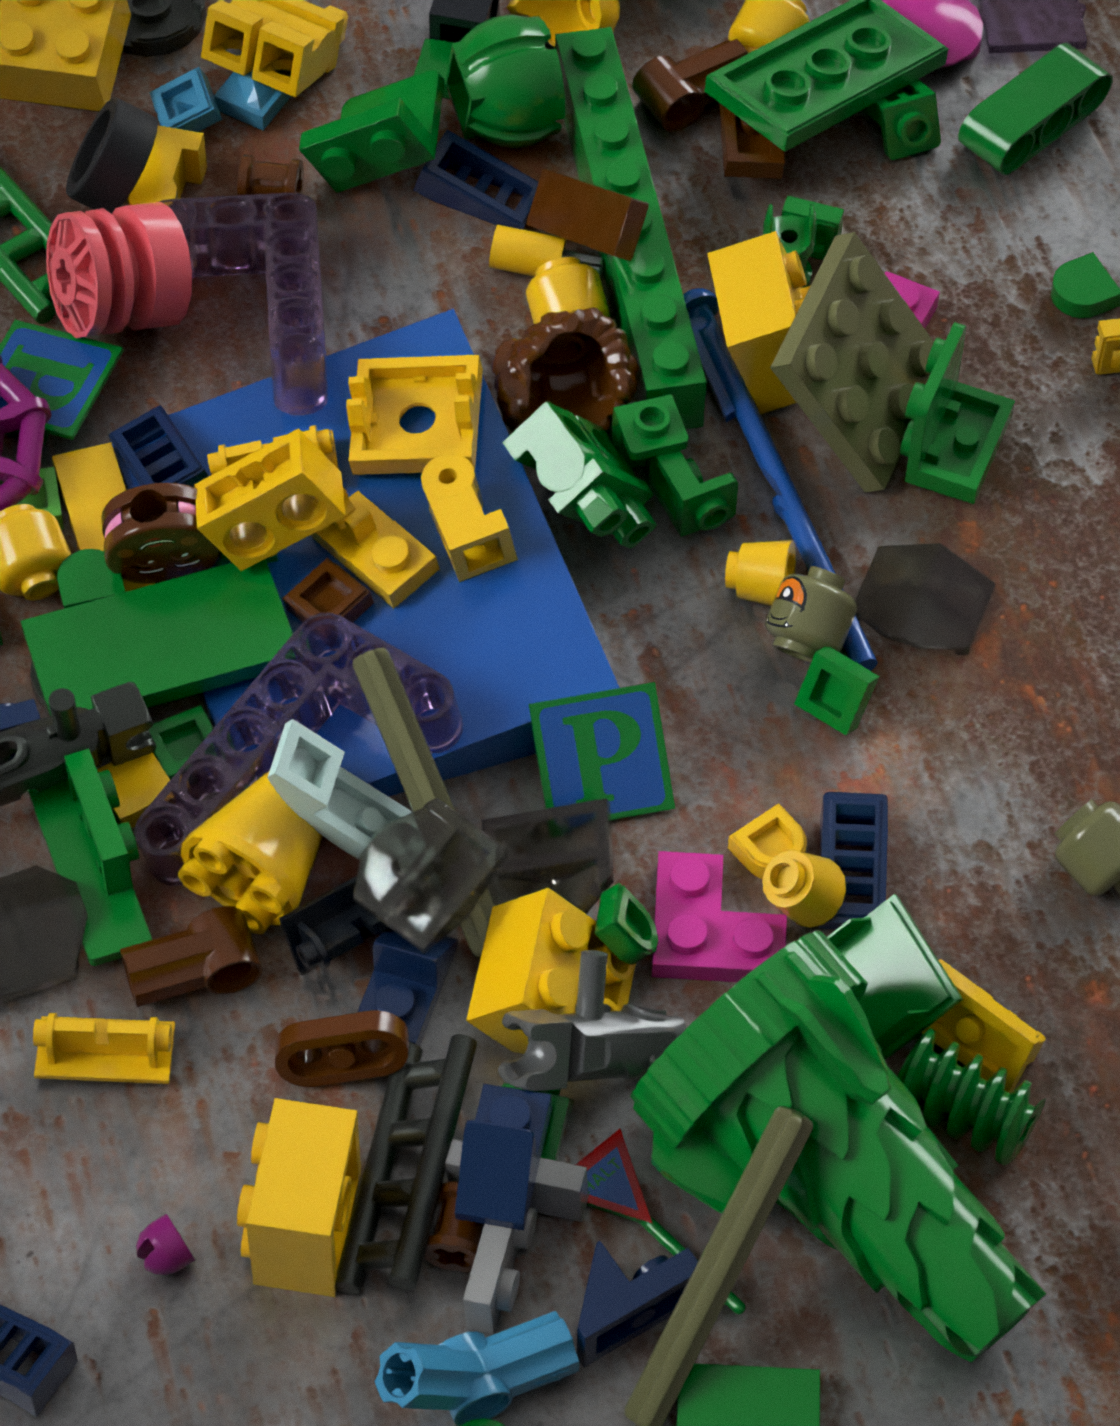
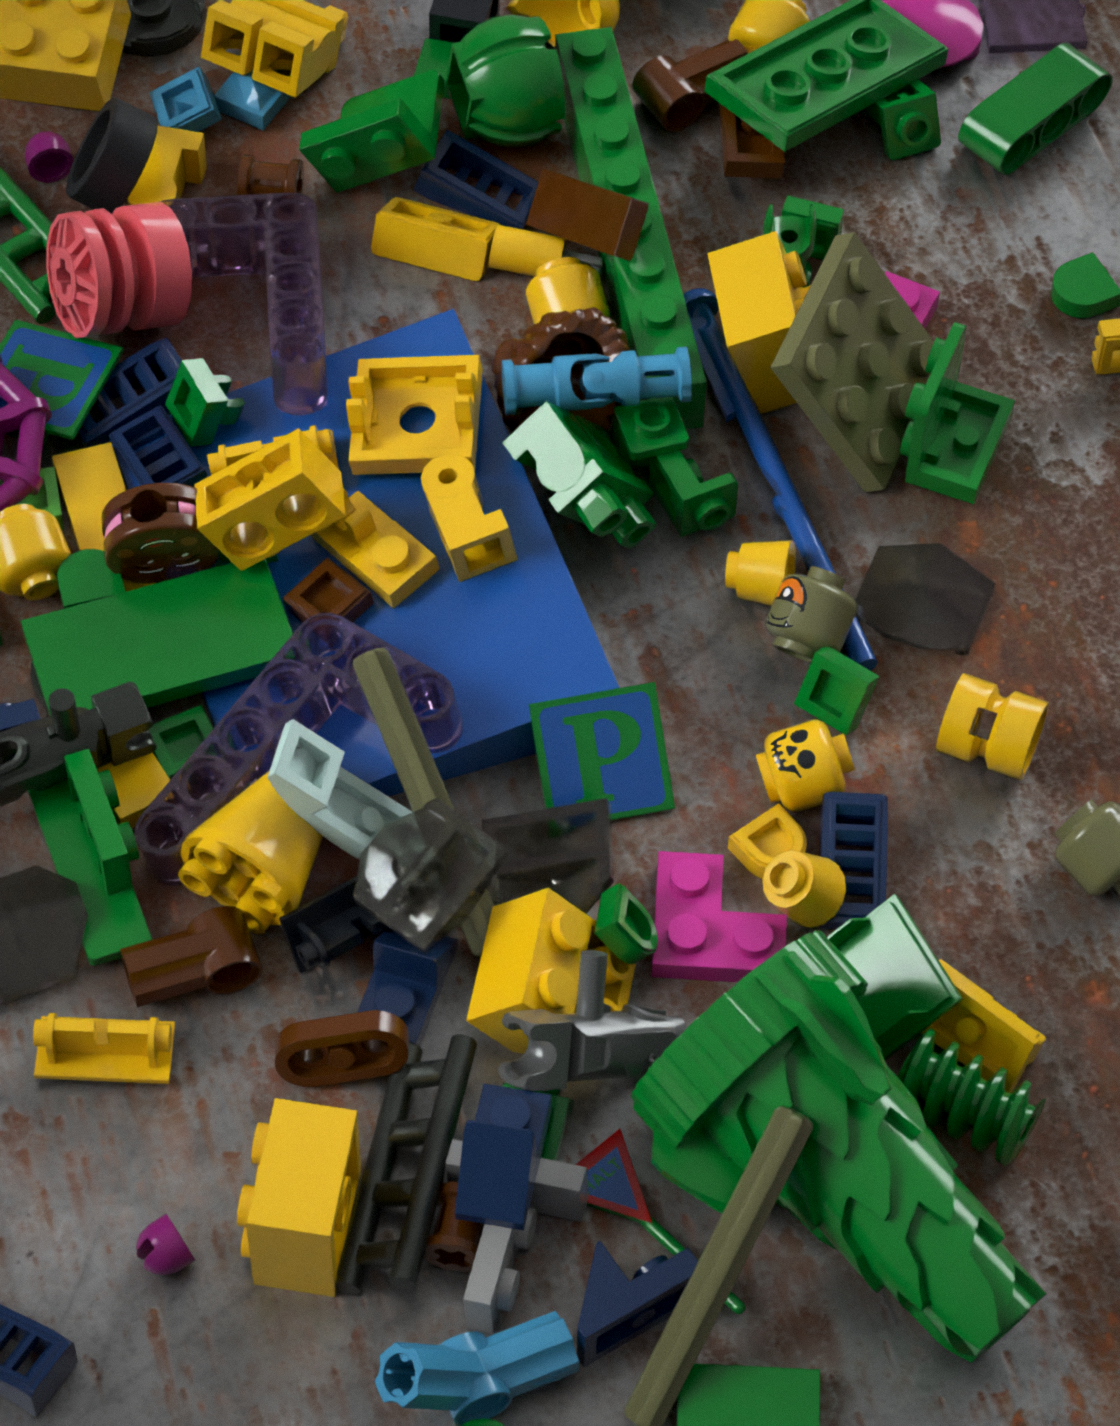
(48, 157): none -> magenta hinge
(137, 371): none -> dark blue slope
(200, 402): none -> green tile
(433, 238): none -> yellow slope
(600, 380): none -> dark azure piece
(804, 765): none -> yellow head
(1013, 734): none -> yellow wheel

